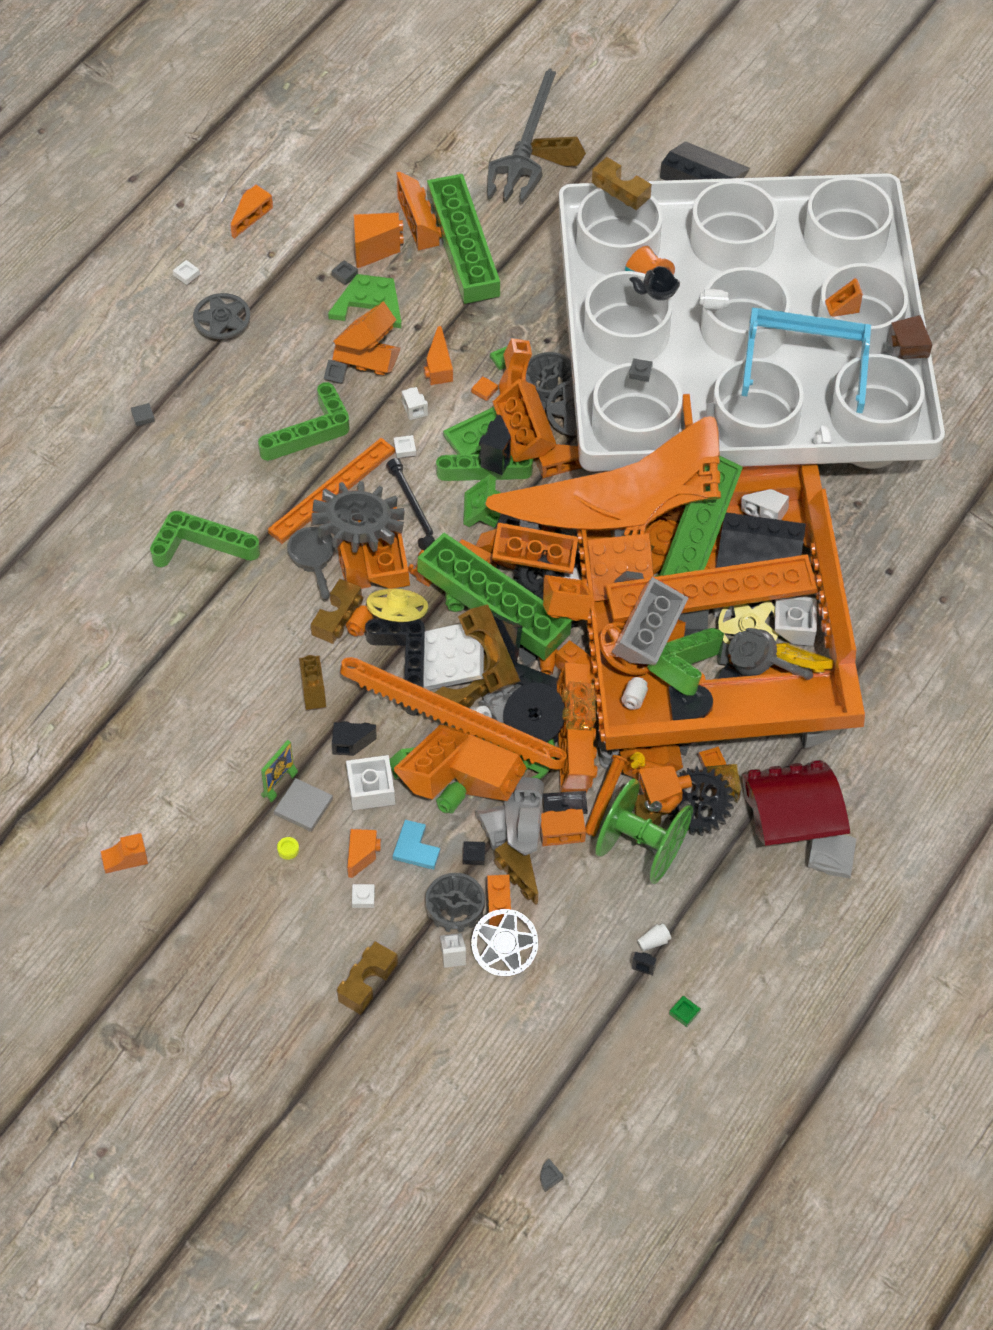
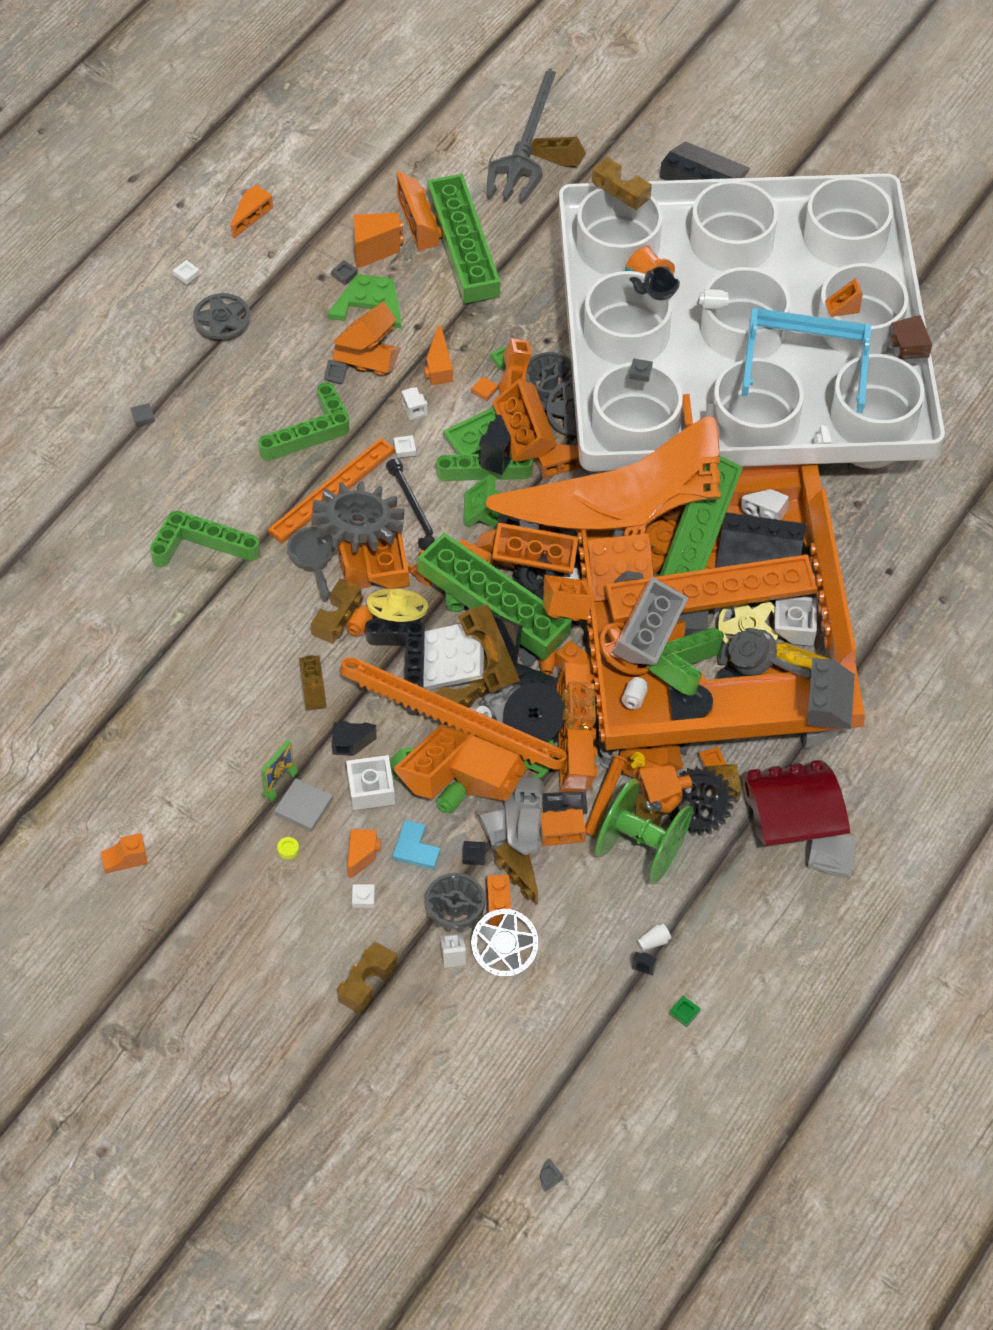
(830, 694): none -> dark grey slope

